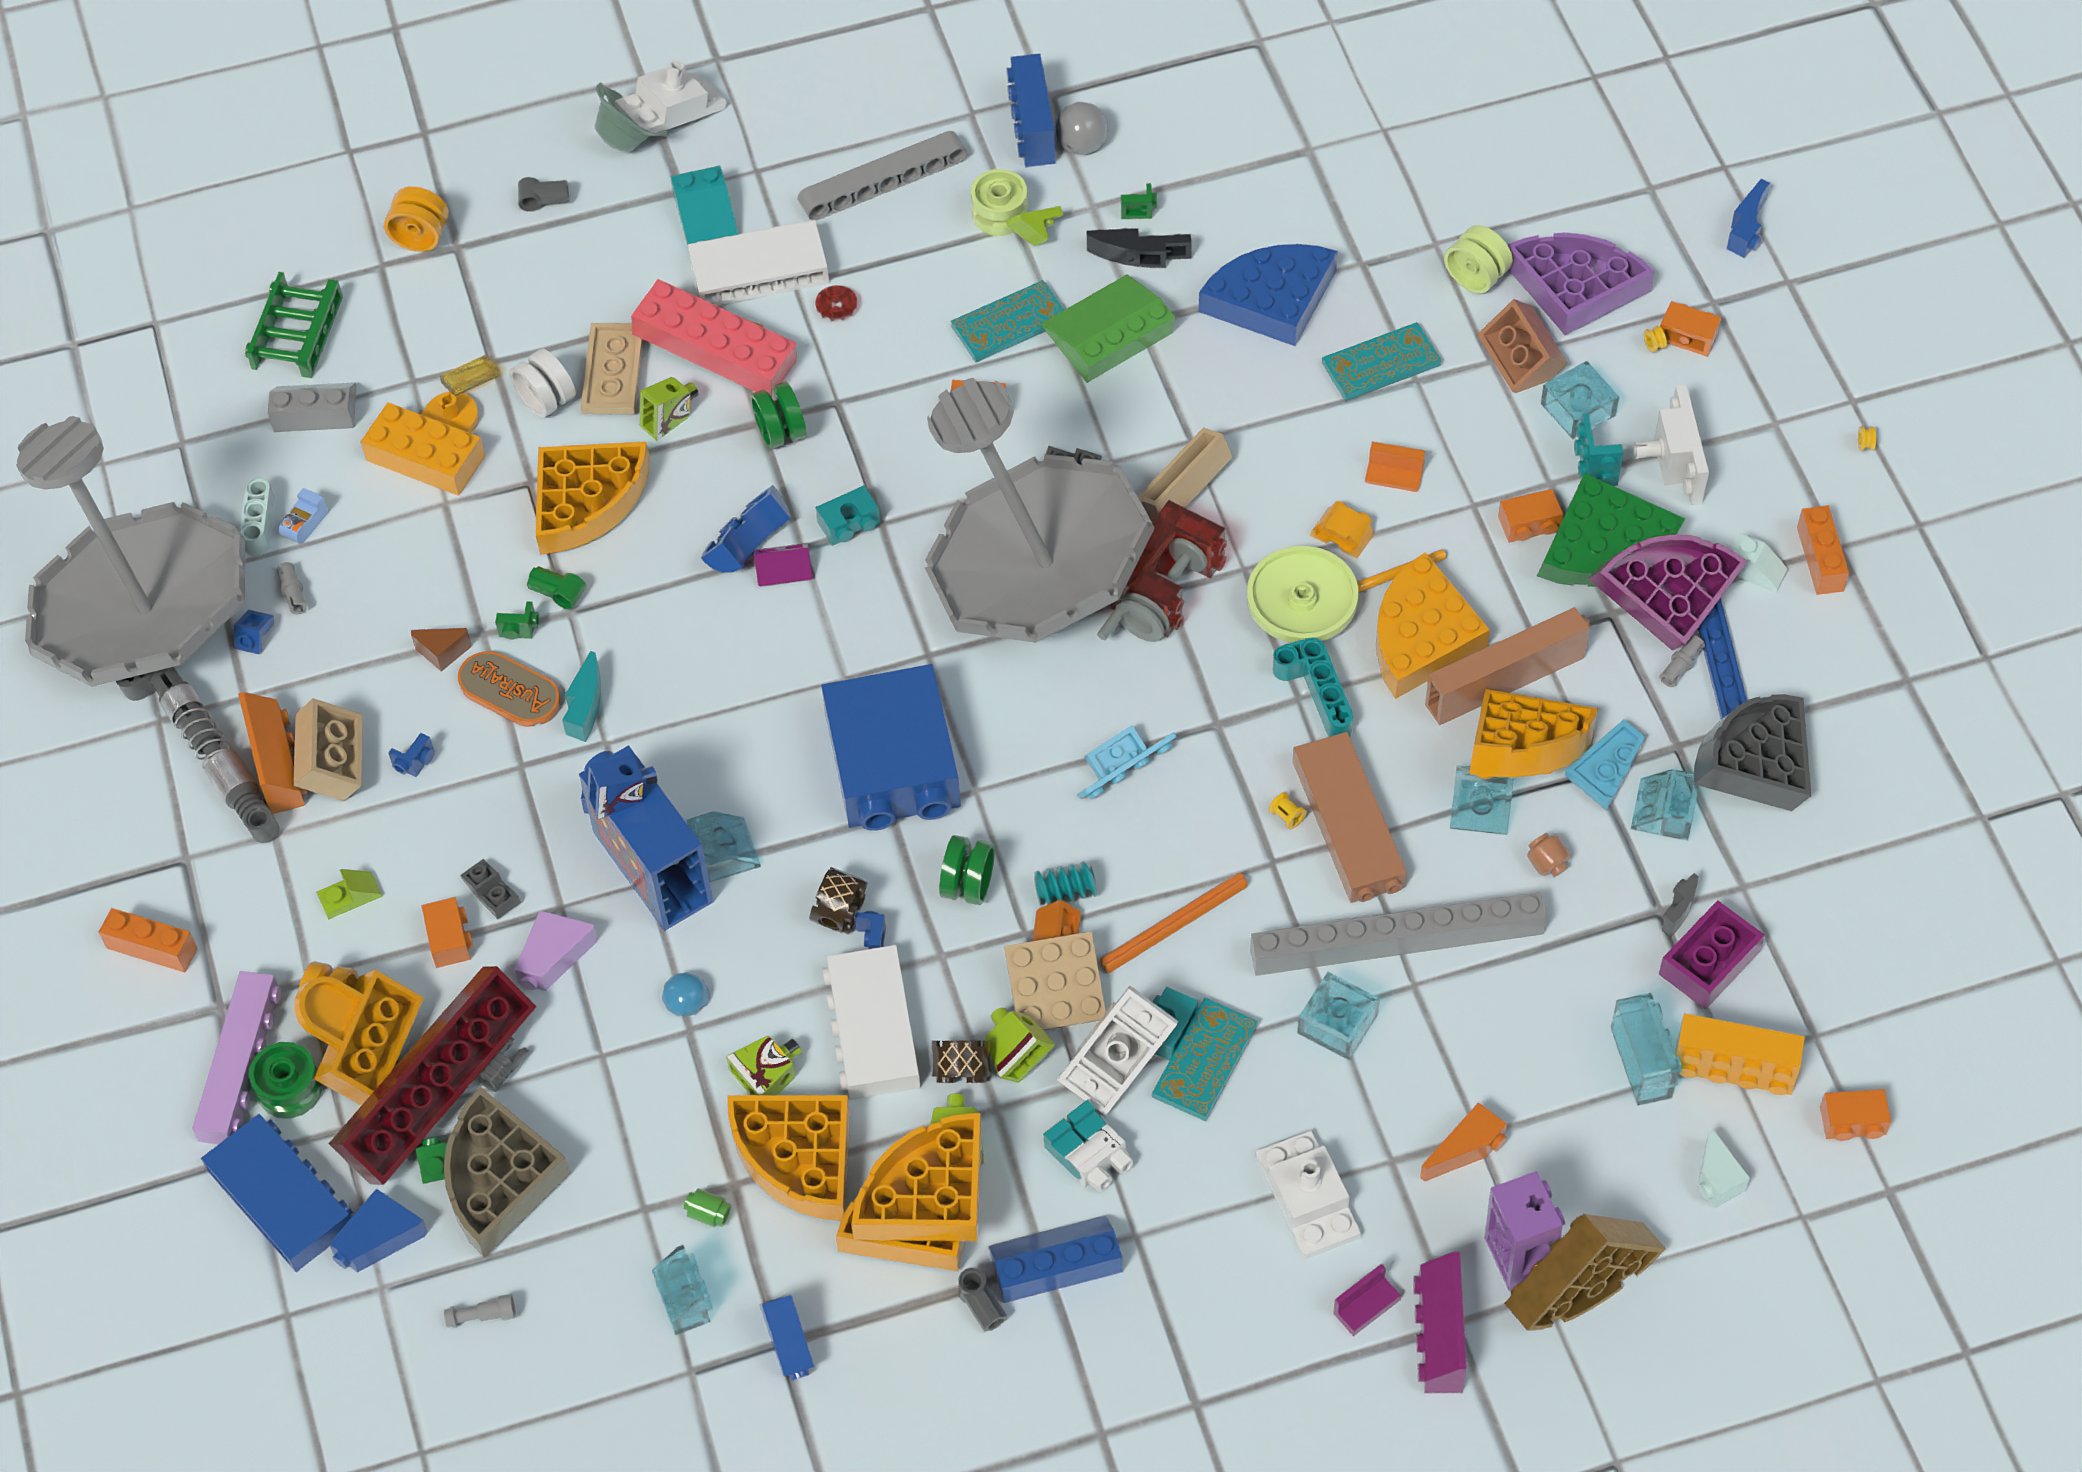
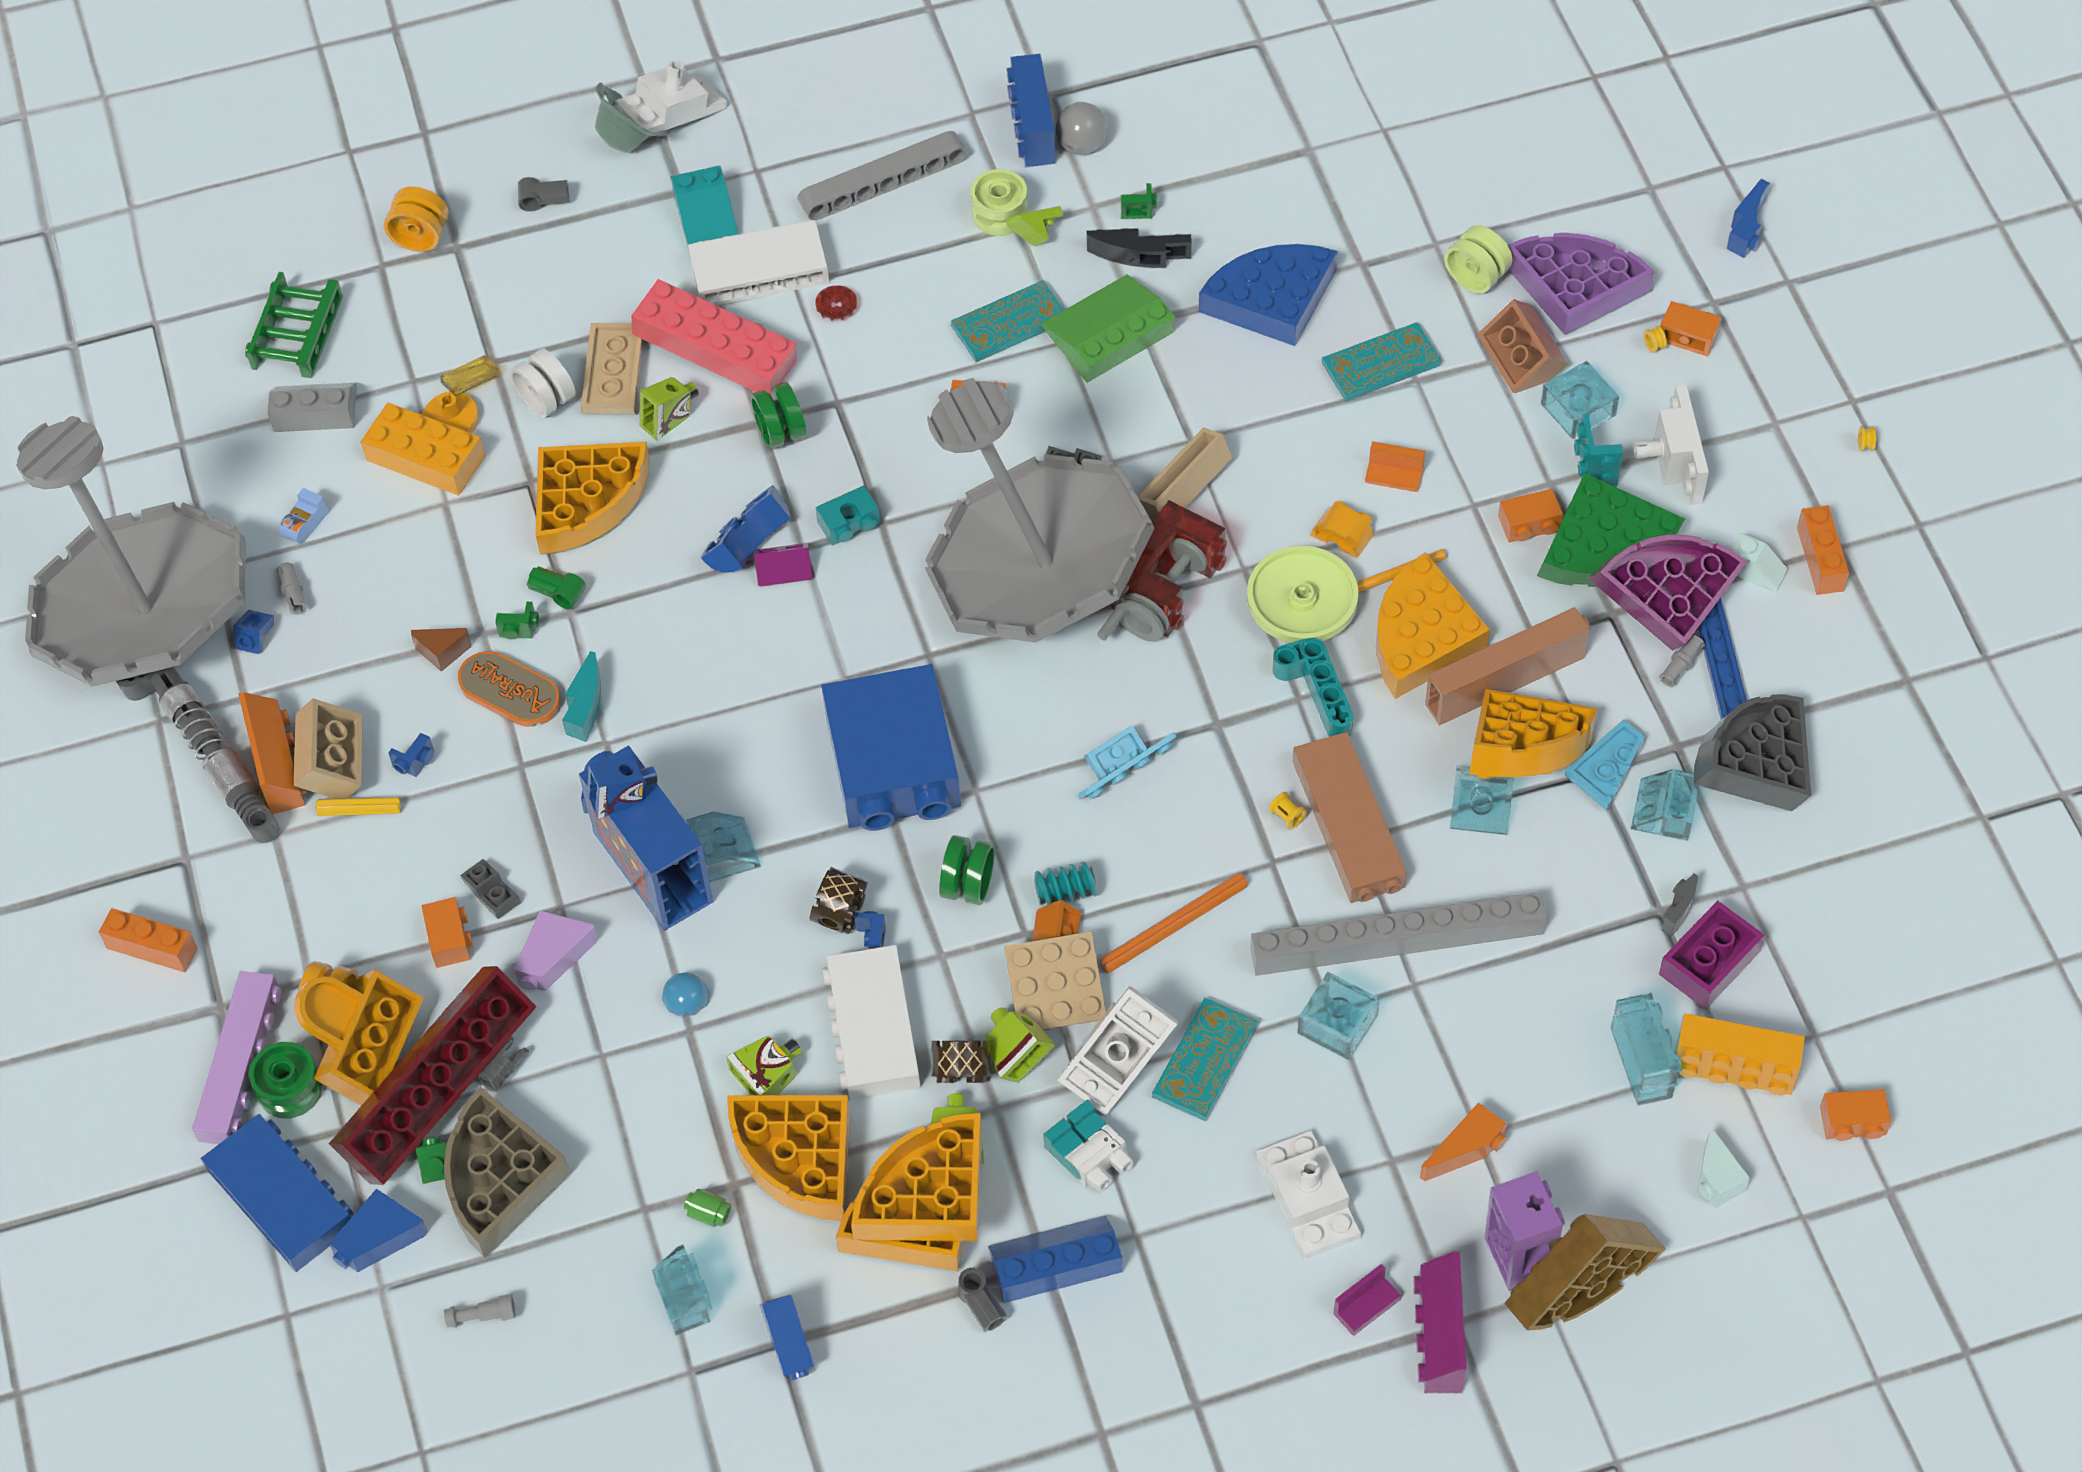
(257, 516): light aqua beam -> none
(353, 891): lime slope -> none
(358, 806): none -> yellow axle
(1180, 1008): teal brick -> none
(1548, 855): nougat head -> none

